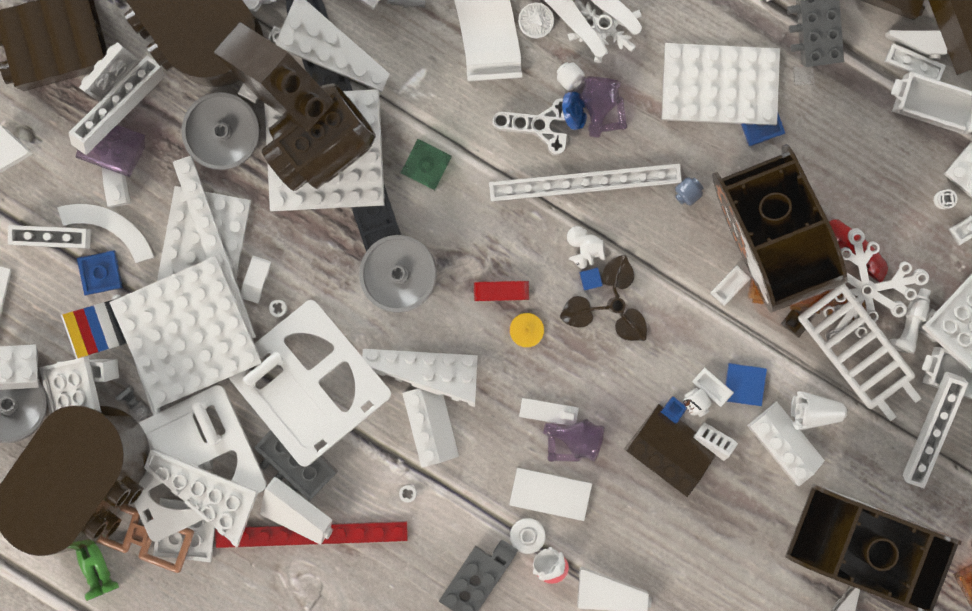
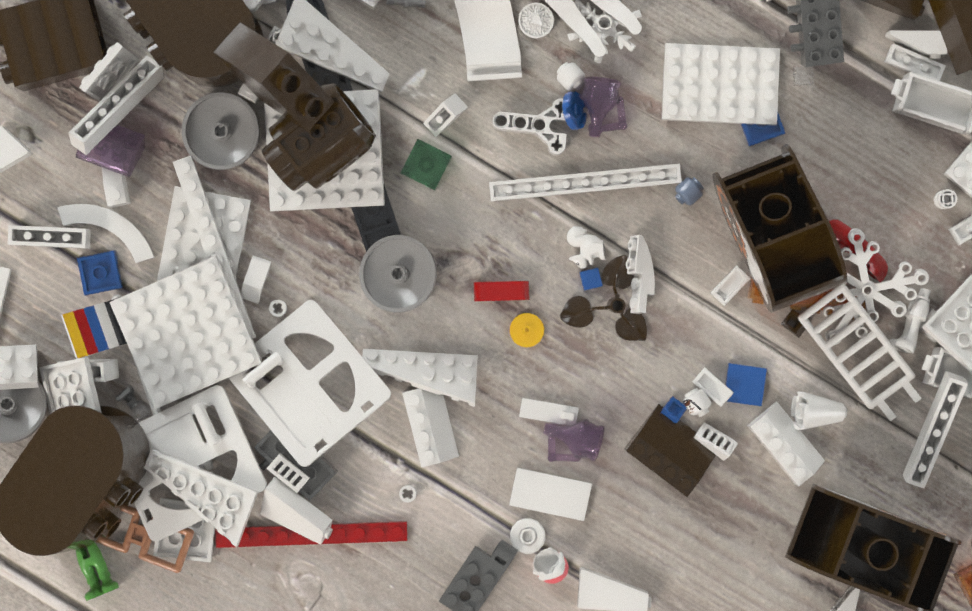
(276, 461): none -> white slope
(445, 114): none -> white slope
(641, 266): none -> white slope

